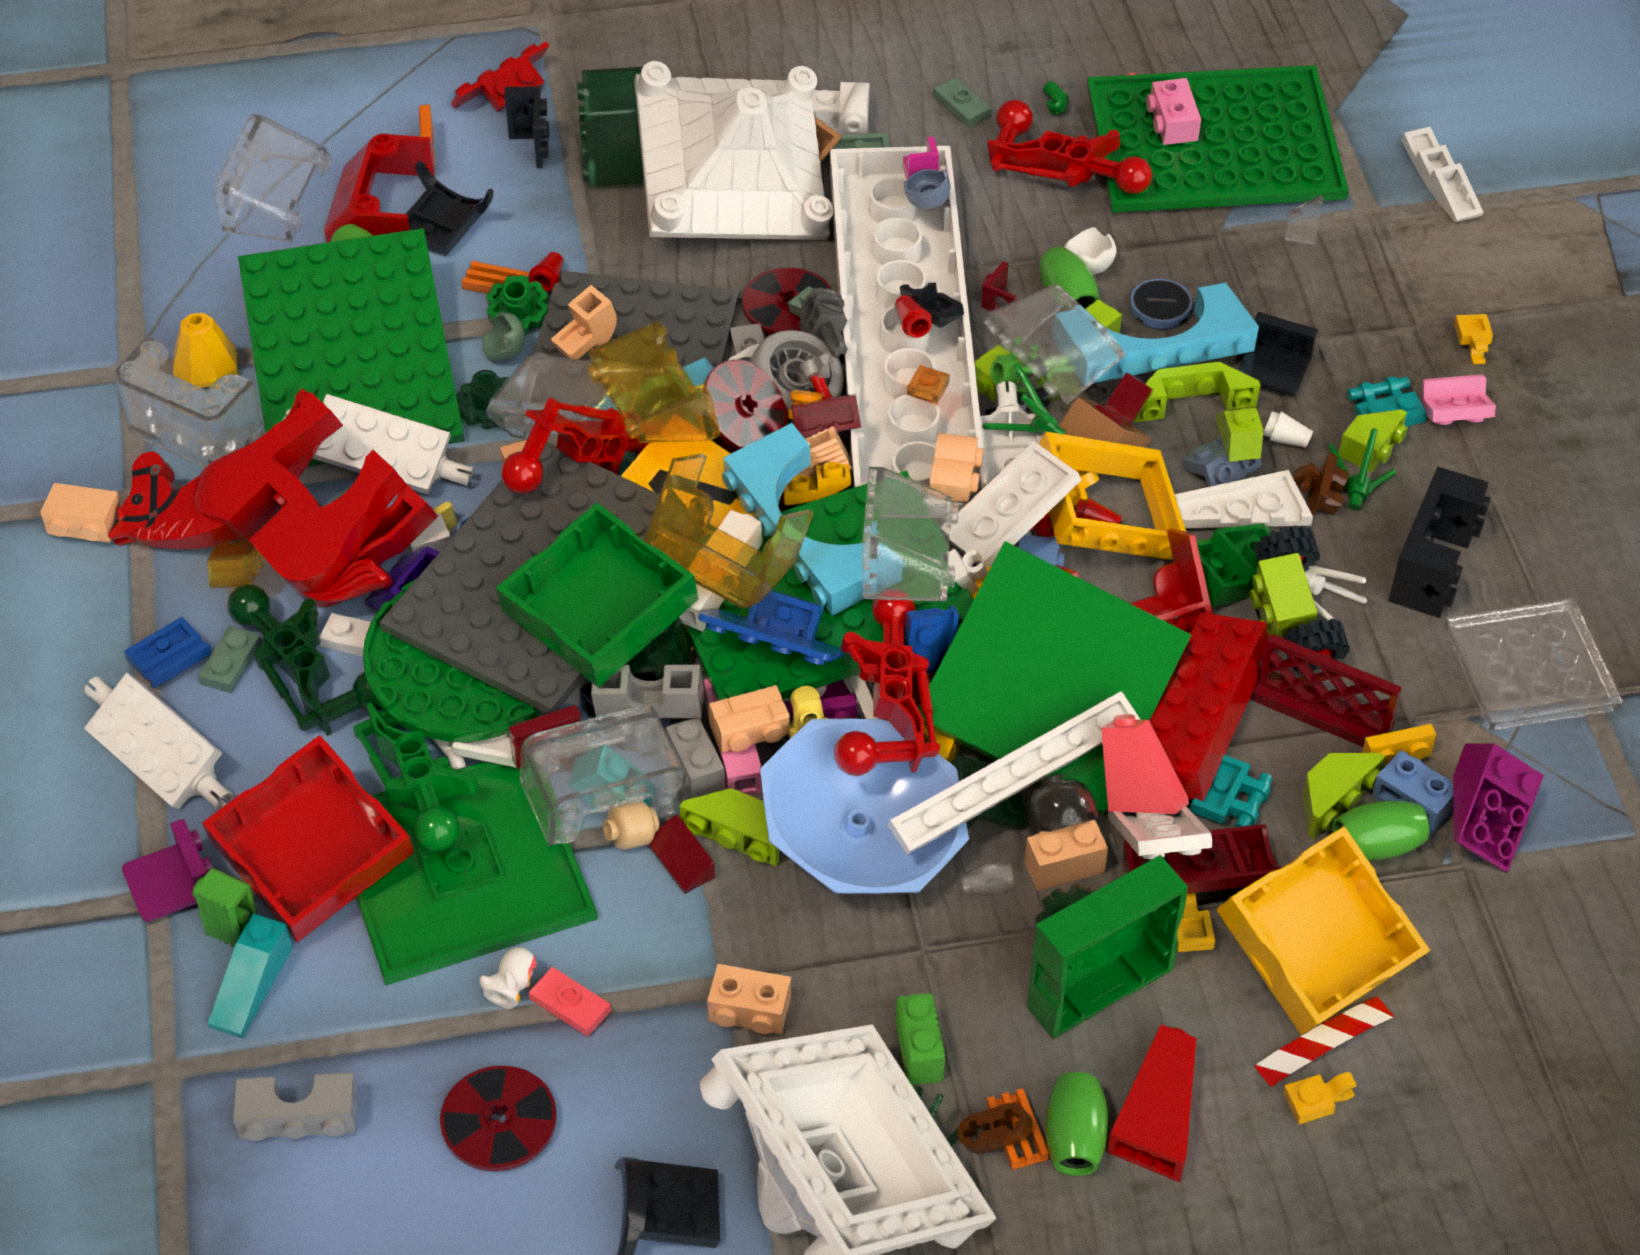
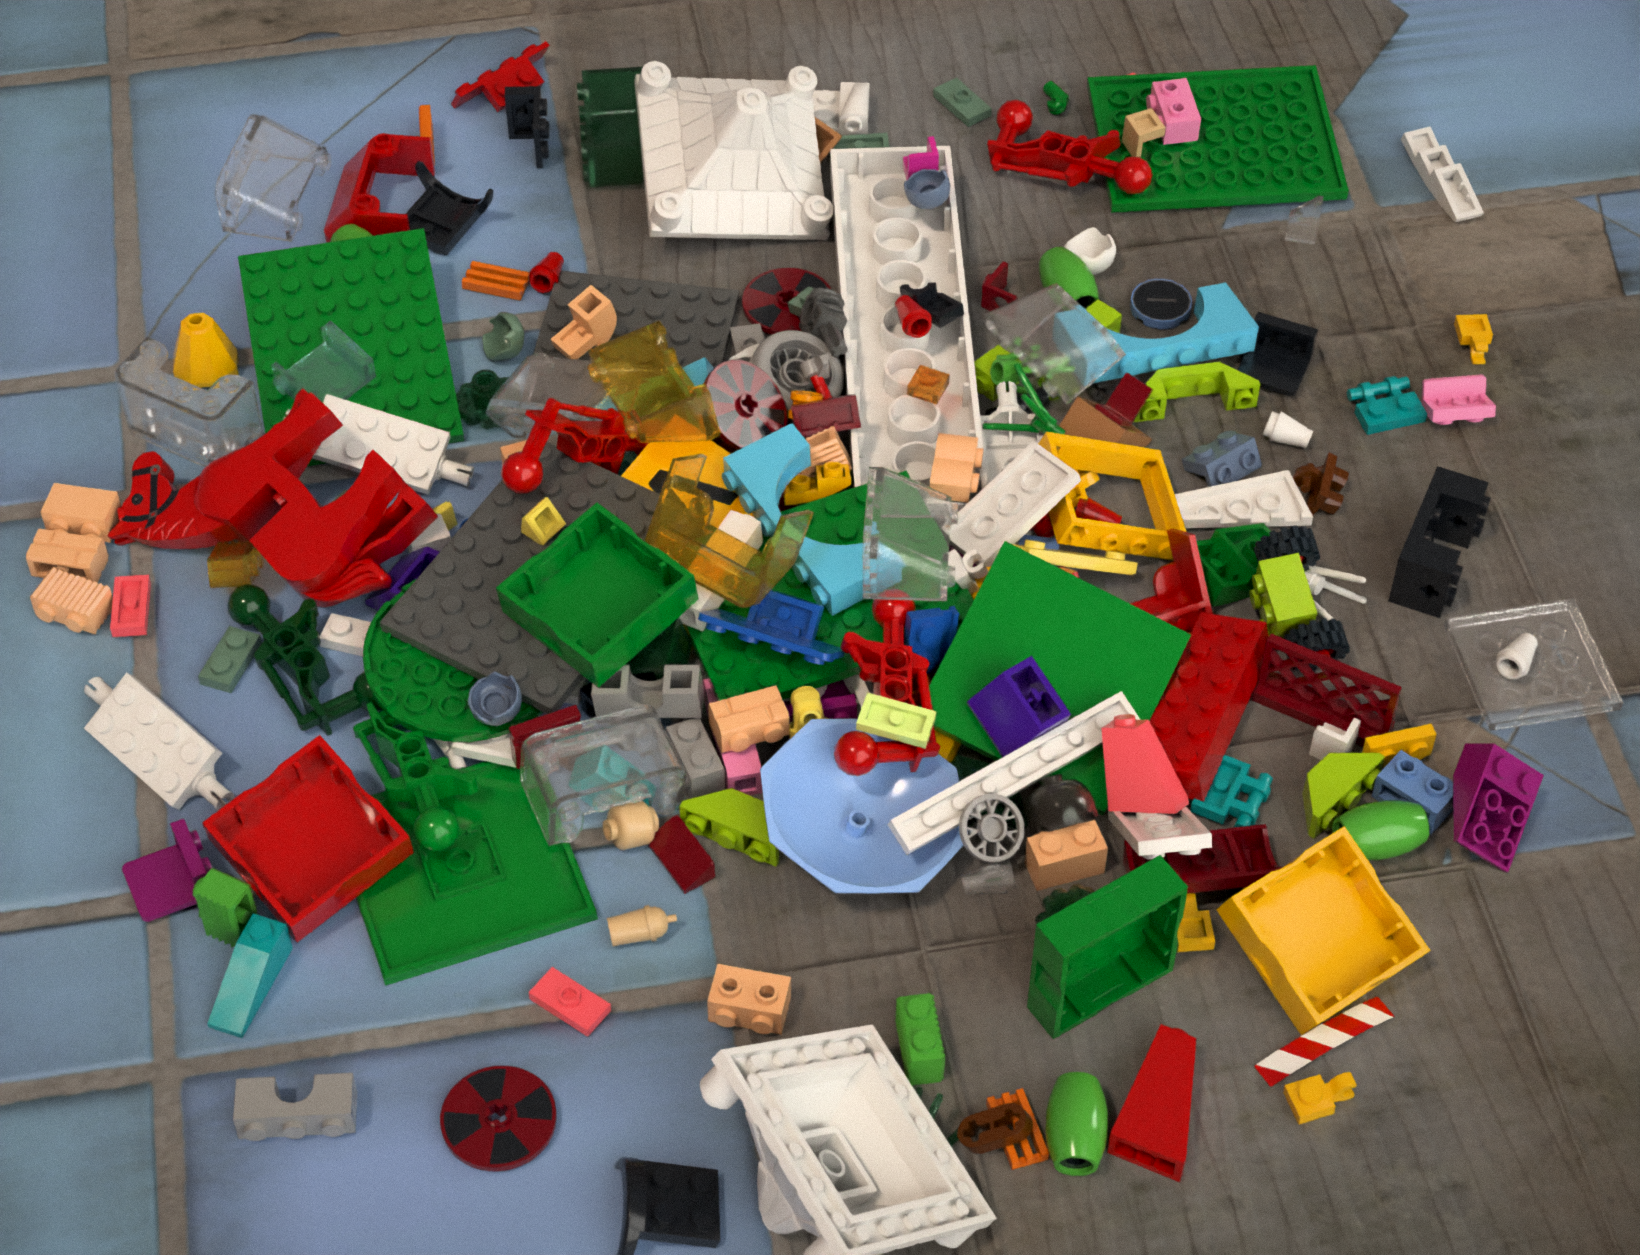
(69, 552): none -> light nougat brick
(72, 601): none -> light nougat brick
(130, 606): none -> coral plate
(167, 652): blue plate -> none
(332, 368): none -> clear light blue panel
(493, 702): none -> sand blue hair
(512, 976): white animal -> none
(519, 298): green plant -> none
(542, 522): none -> light yellow slope
(639, 925): none -> tan piece
(896, 720): none -> yellowish green plate
(991, 828): none -> light grey wheel
(1018, 707): none -> dark purple slope
(1112, 561): none -> light yellow plate
(1141, 128): none -> tan panel
(1240, 433): lime slope -> none
(1333, 740): none -> white panel
(1360, 485): green plant -> none
(1389, 431): lime slope -> none
(1517, 656): none -> white cone

